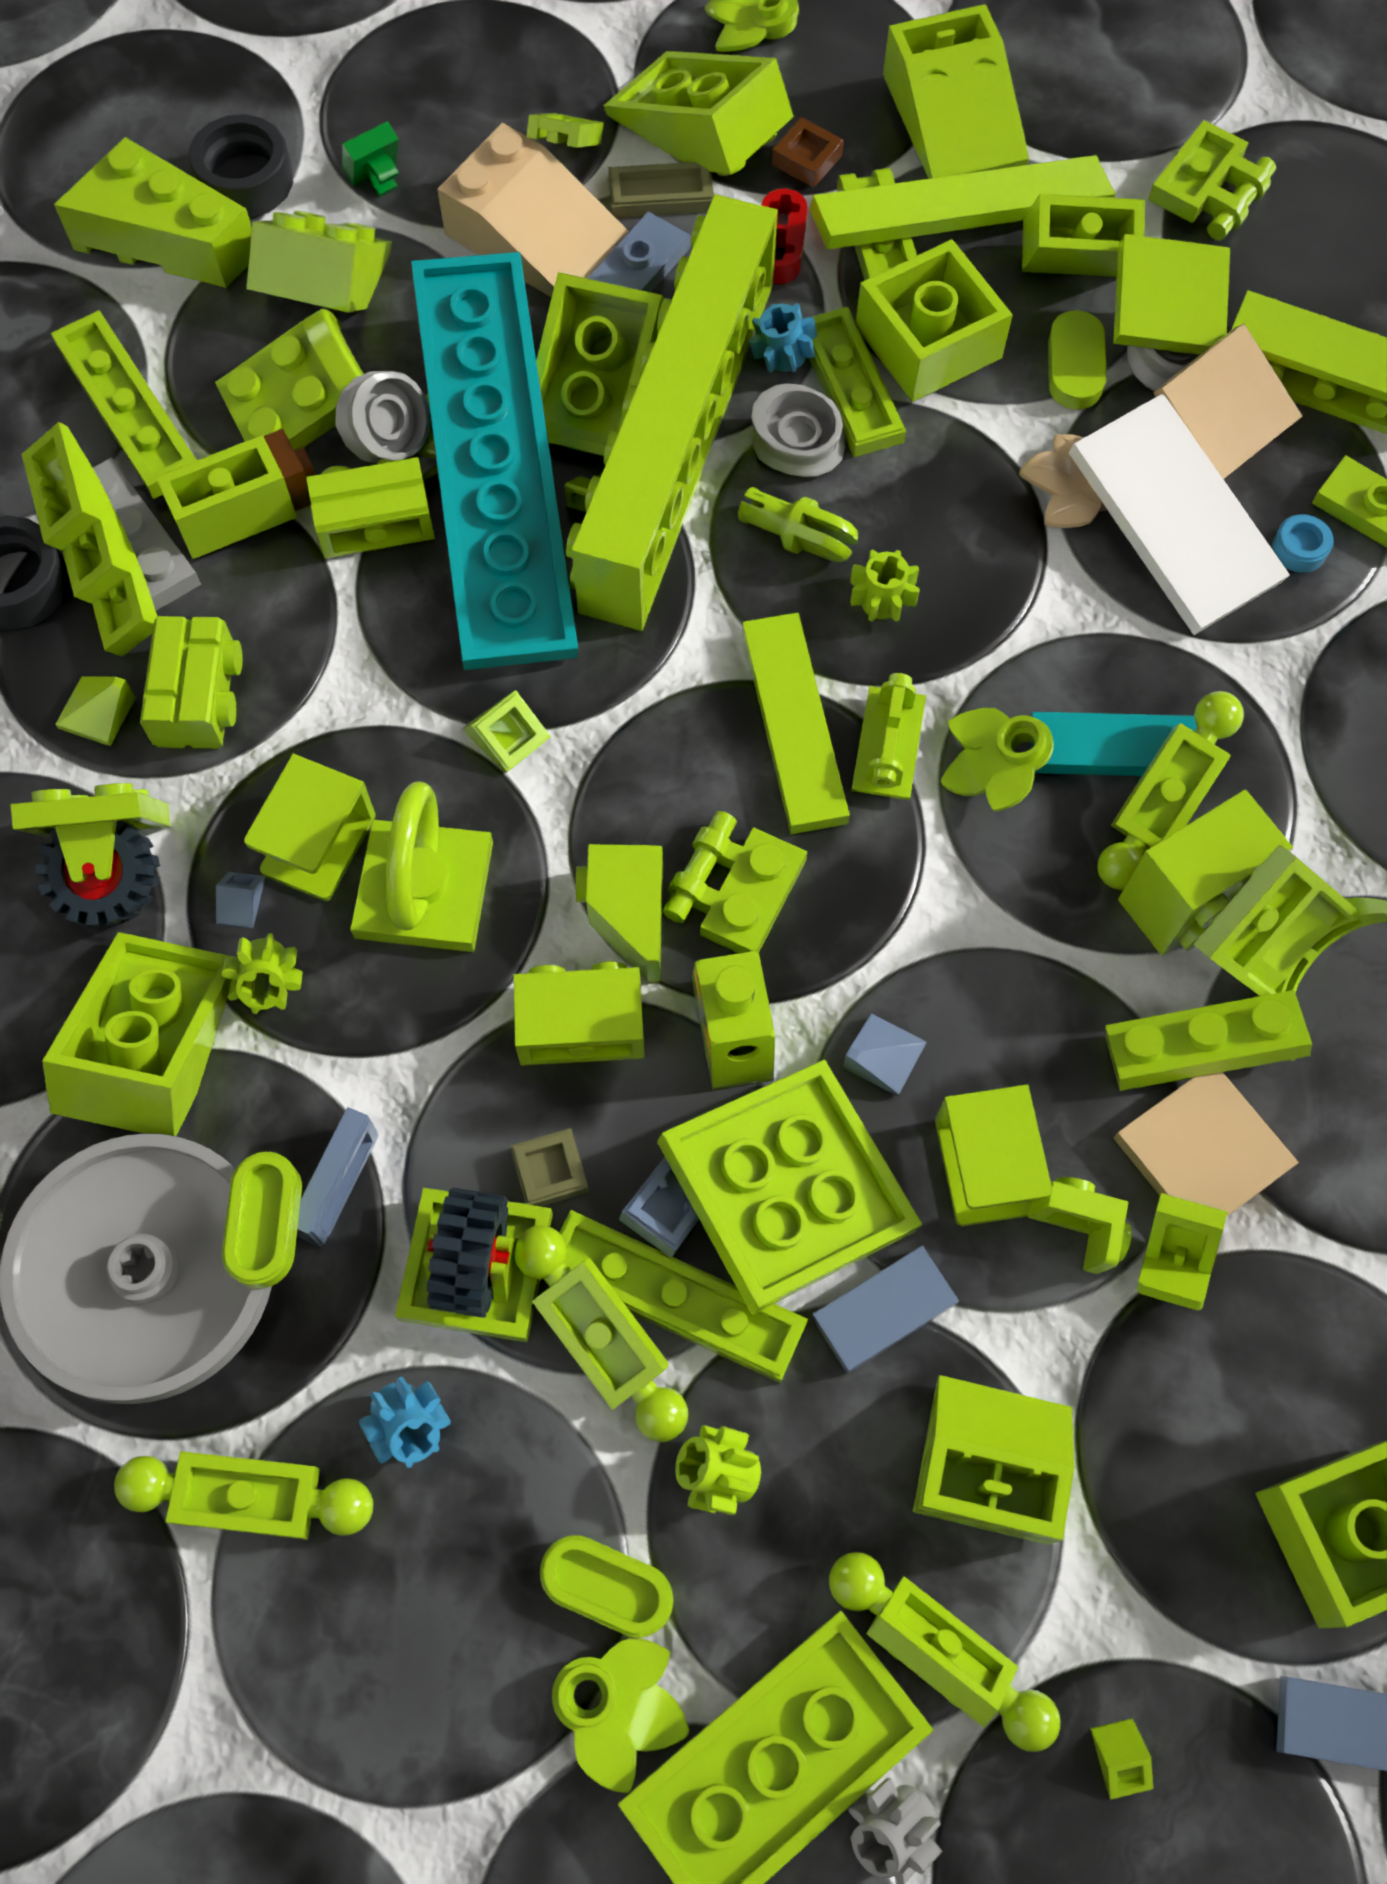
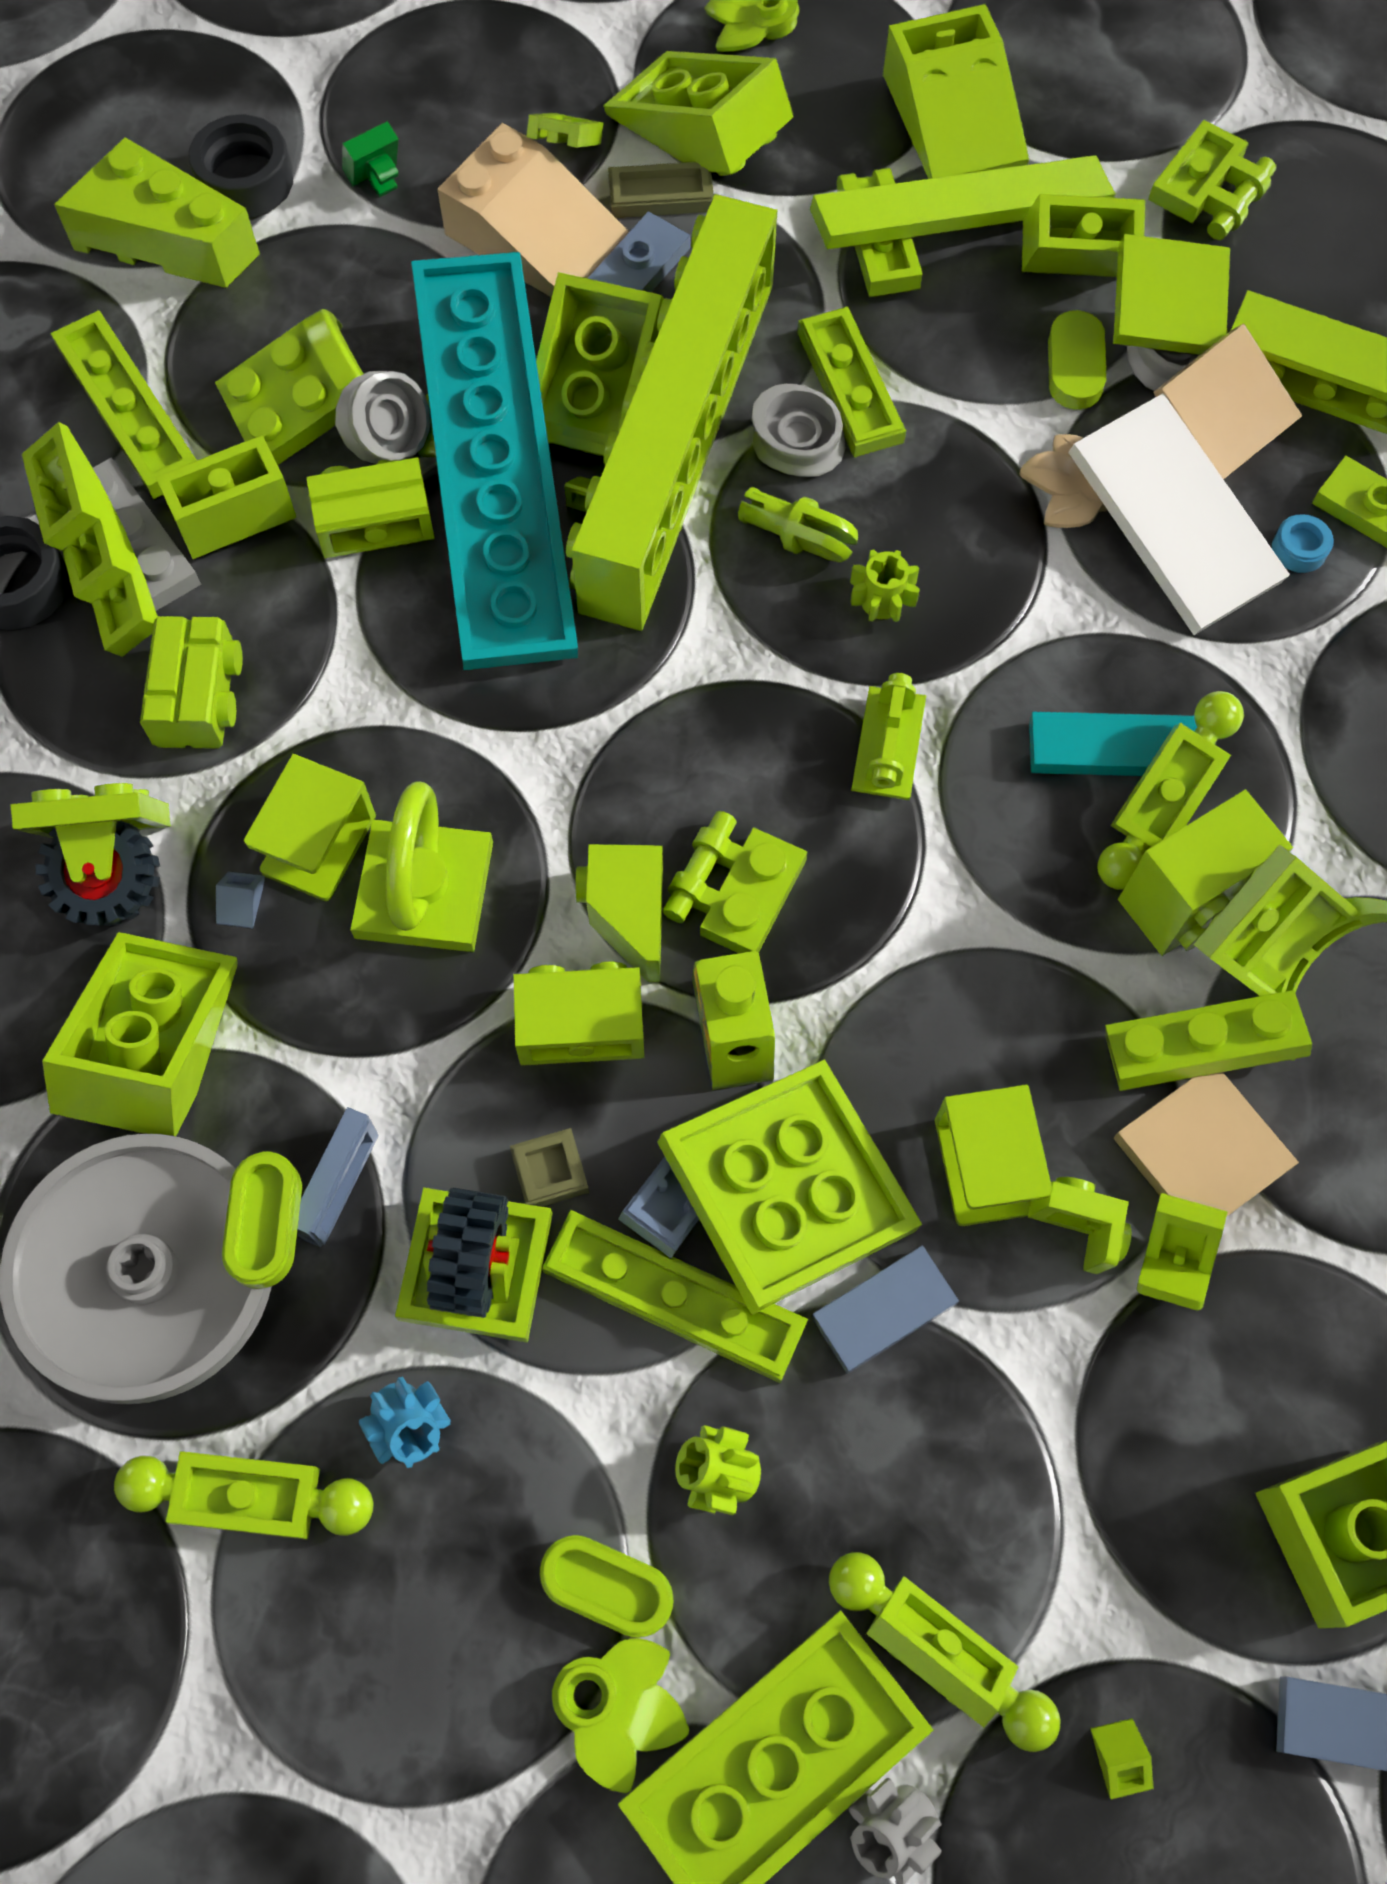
(97, 708): lime slope -> none
(258, 989): lime gear -> none
(293, 465): reddish brown plate -> none
(316, 260): lime slope -> none
(507, 731): lime slope -> none
(601, 1333): lime plate -> none
(783, 337): dark azure gear -> none
(790, 235): red beam -> none
(795, 724): lime tile -> none
(807, 152): reddish brown plate -> none
(883, 1054): sand blue slope -> none
(932, 320): lime brick -> none
(989, 756): lime plate -> none
(997, 1461): lime slope -> none

